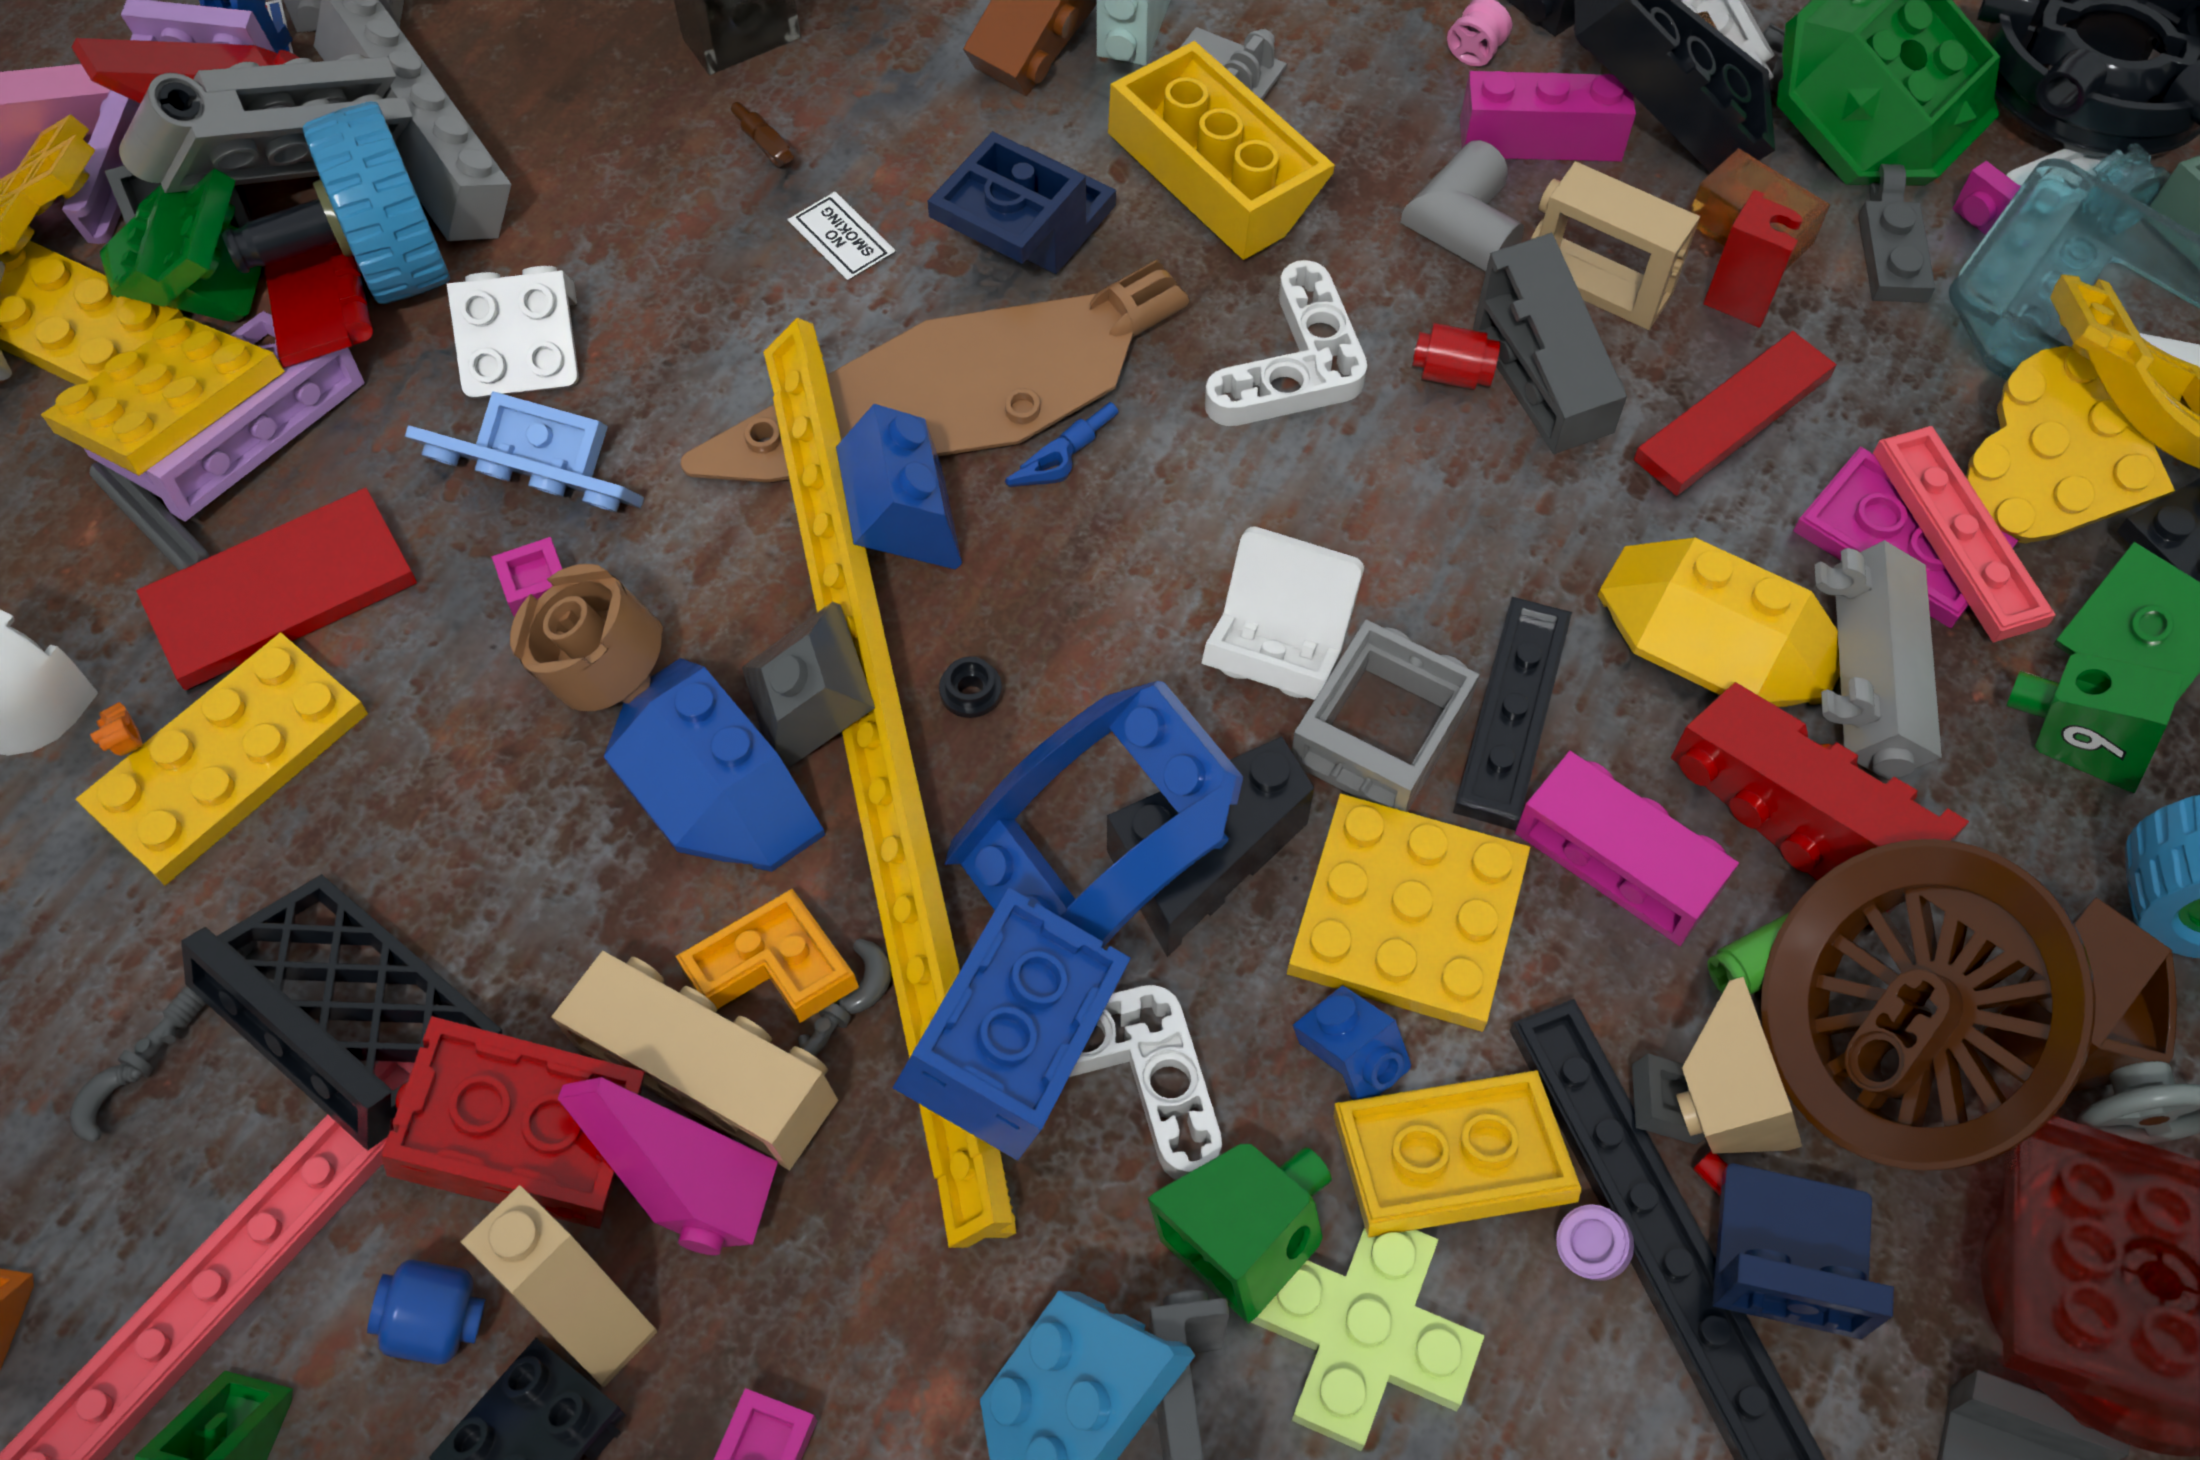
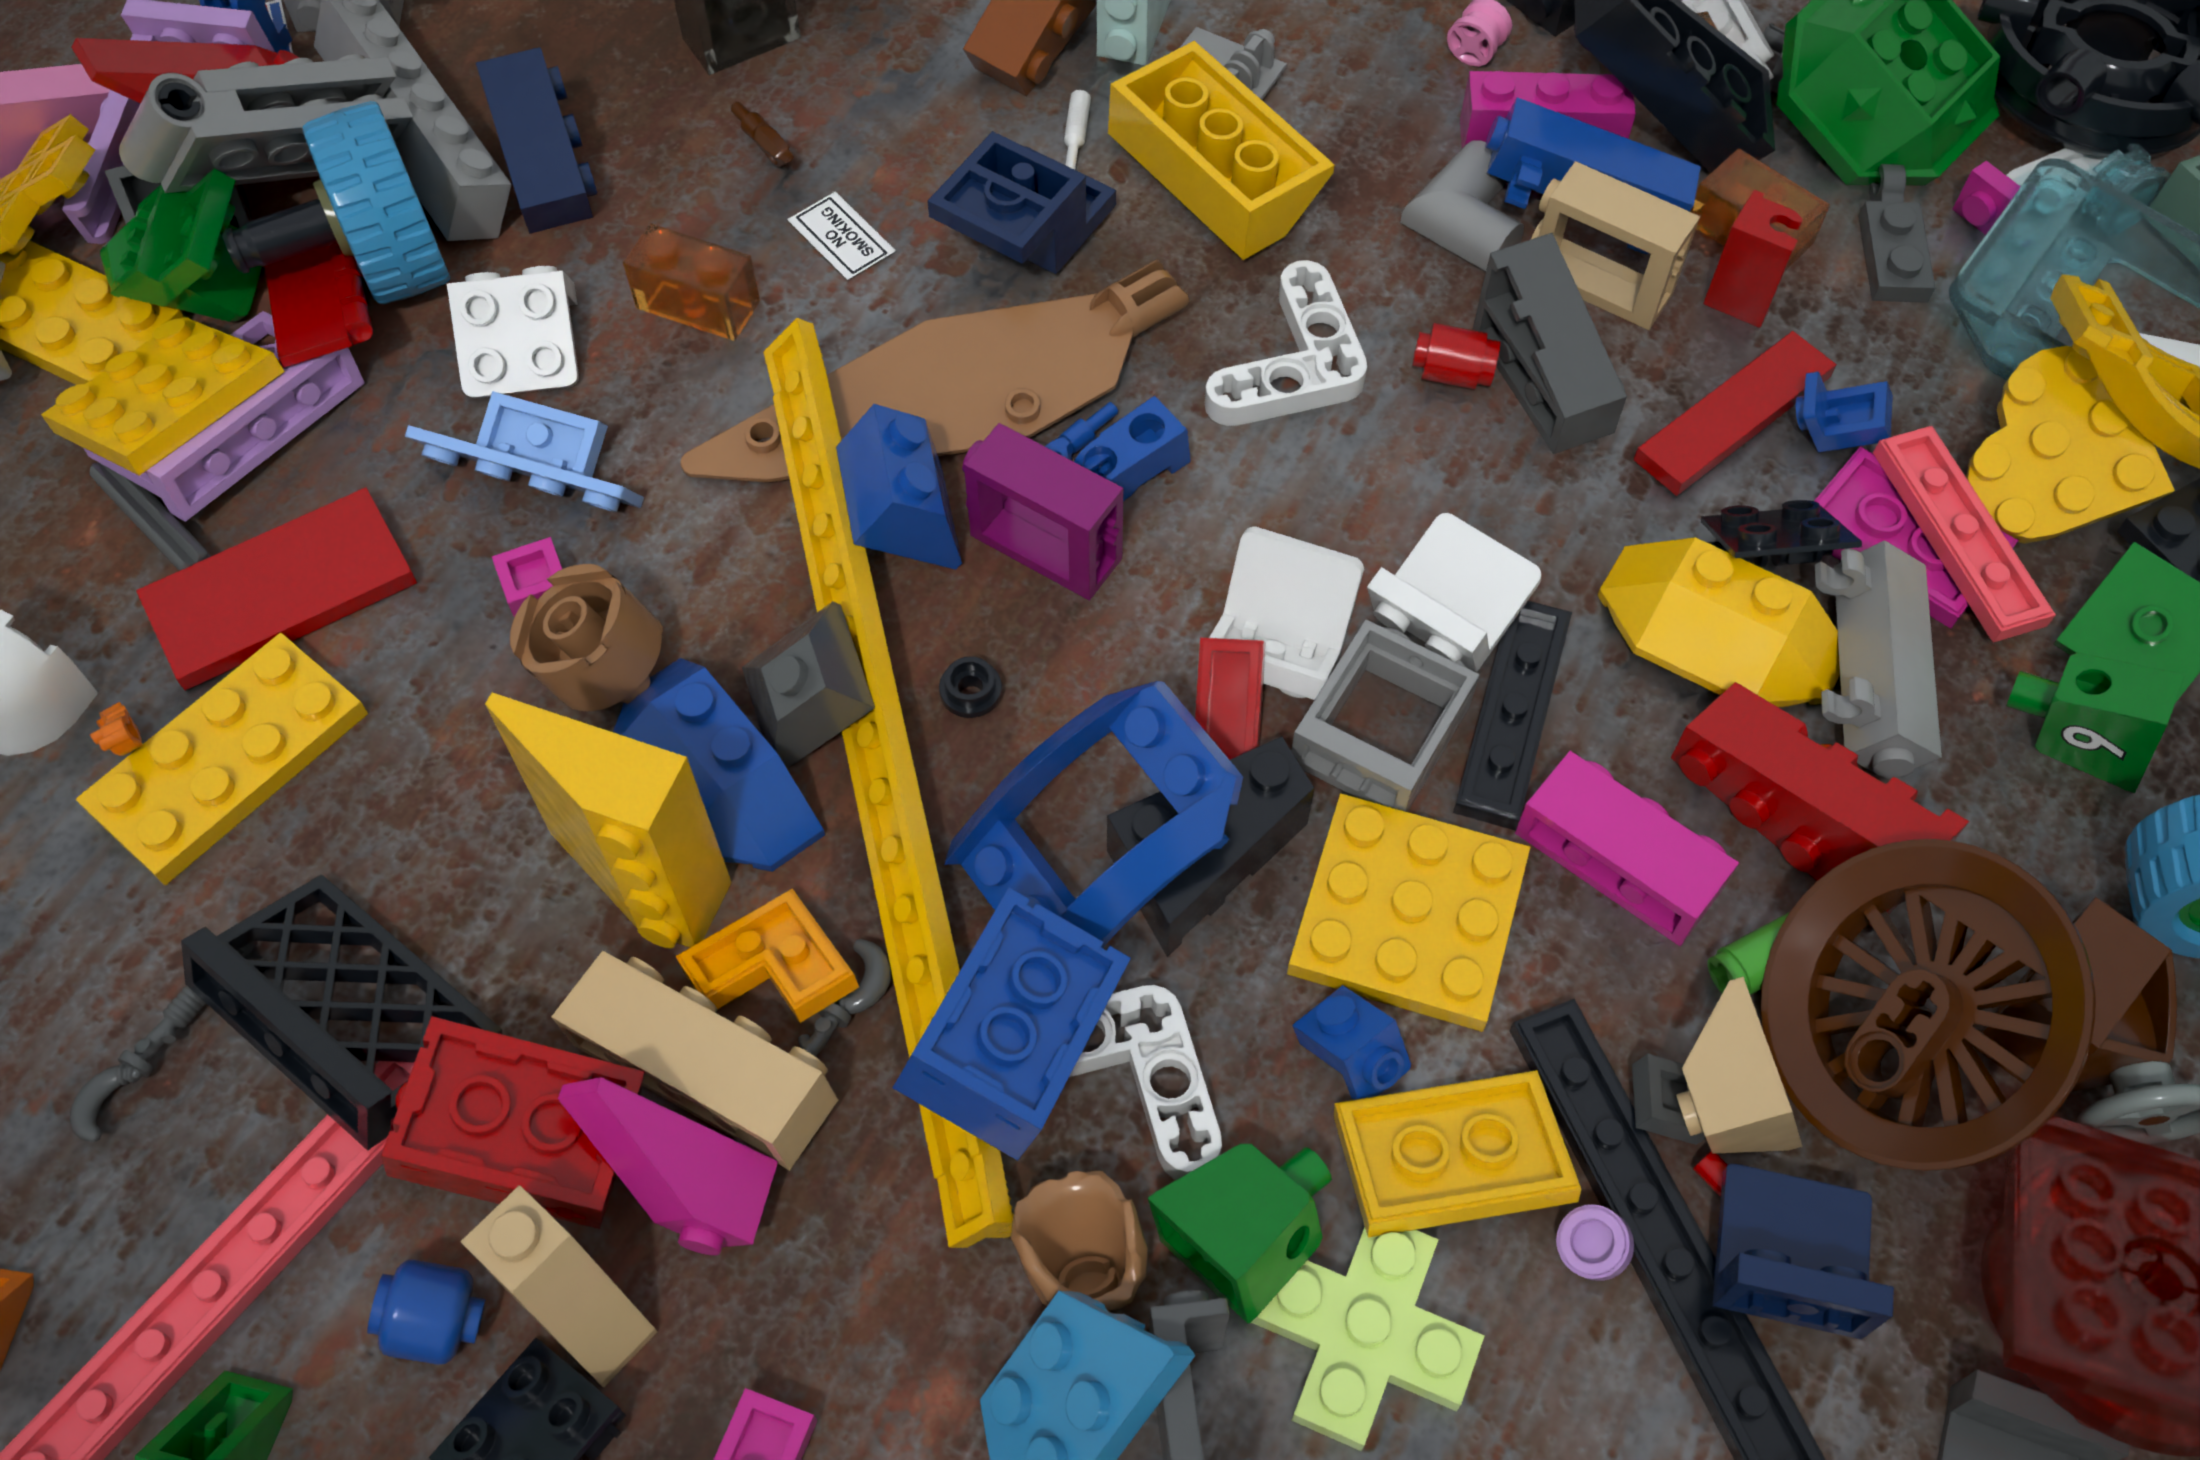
(537, 139): none -> dark blue wedge
(623, 817): none -> yellow slope
(692, 281): none -> clear orange brick
(1044, 510): none -> magenta window
(1076, 125): none -> white piece
(1081, 1239): none -> medium nougat hair
(1138, 447): none -> blue leg
(1231, 692): none -> red tile
(1455, 591): none -> white bracket
(1543, 144): none -> blue brick
(1790, 535): none -> black hinge
(1844, 415): none -> blue bracket

